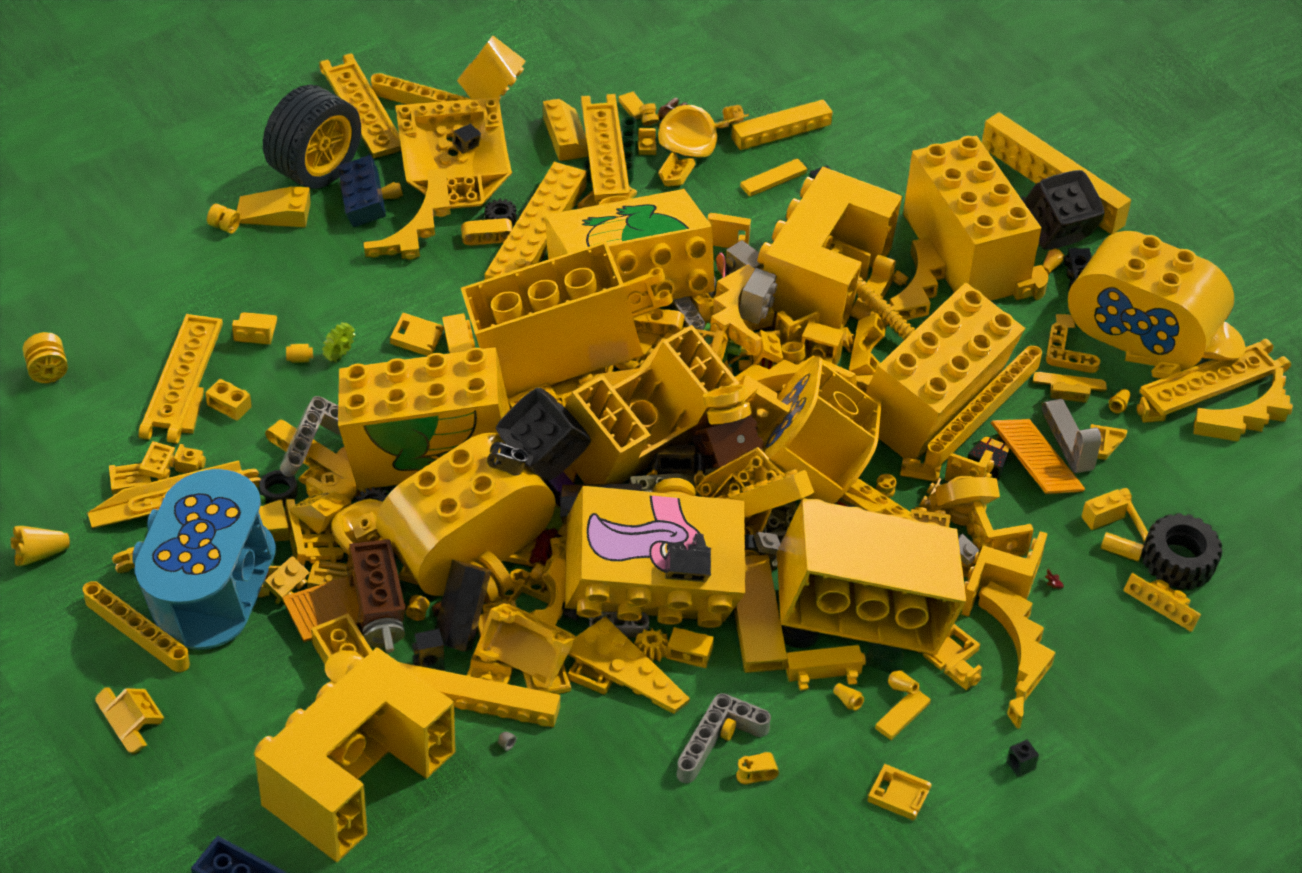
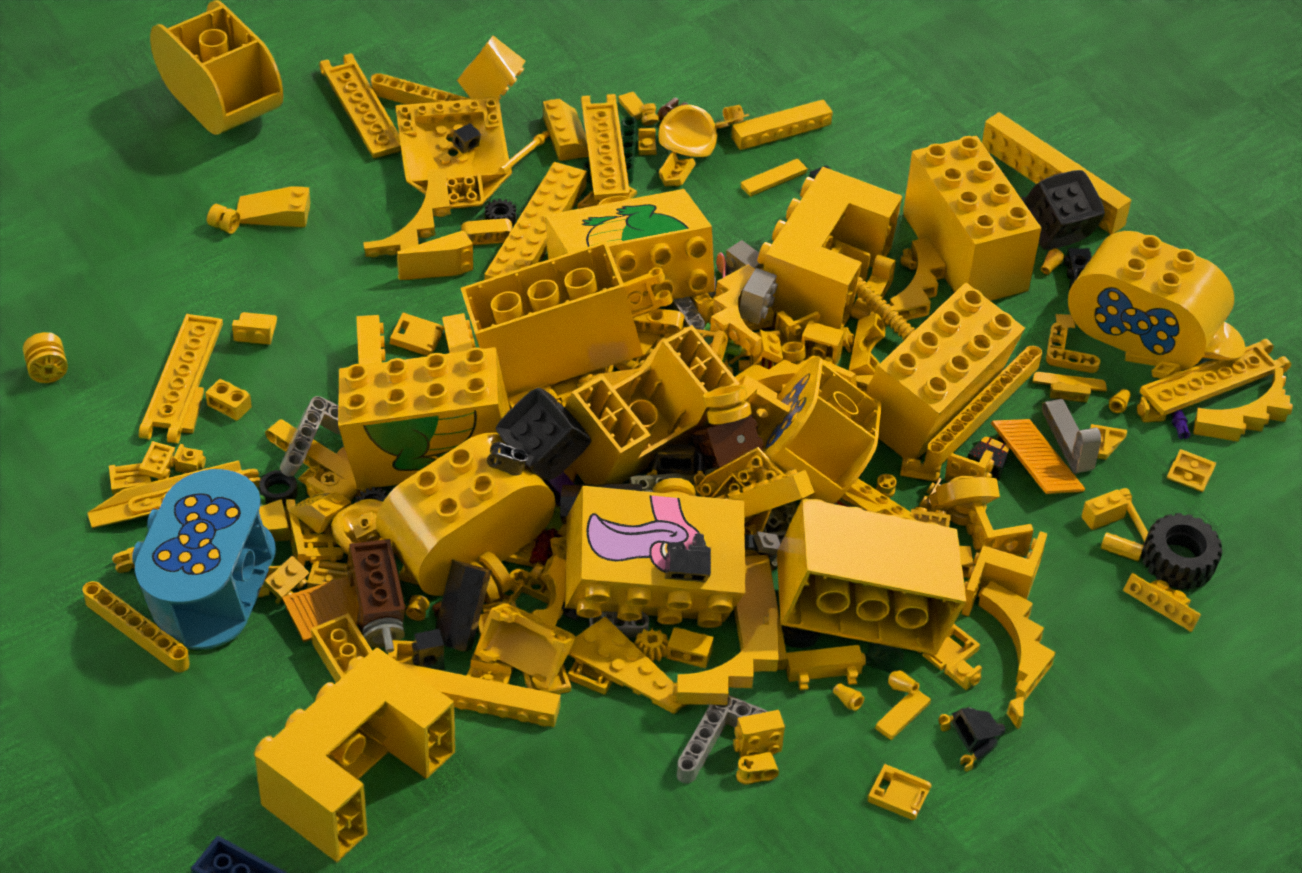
(36, 544): yellow cone -> none
(128, 714): yellow plate -> none
(217, 68): none -> yellow brick
(299, 353): yellow brick -> none
(311, 136): black wheel -> none
(338, 341): lime gear -> none
(338, 664): yellow dish -> none
(361, 191): dark blue brick -> none
(370, 340): none -> yellow brick
(392, 191): yellow cone -> none
(402, 651): none -> yellow panel
(437, 258): none -> yellow slope
(506, 740): light grey hinge -> none
(538, 140): none -> yellow bar
(712, 685): none -> yellow arch
(726, 229): yellow container -> none
(728, 729): yellow tile -> none
(759, 734): none -> yellow brick
(899, 278): yellow plate -> none
(907, 259): none -> yellow arm
(967, 550): light grey bracket -> none
(976, 730): none -> black torso
(1022, 758): black brick -> none
(1032, 287): yellow brick -> none
(1053, 580): dark red plant -> none
(1180, 422): none -> dark purple pin
(1191, 470): none -> yellow slope

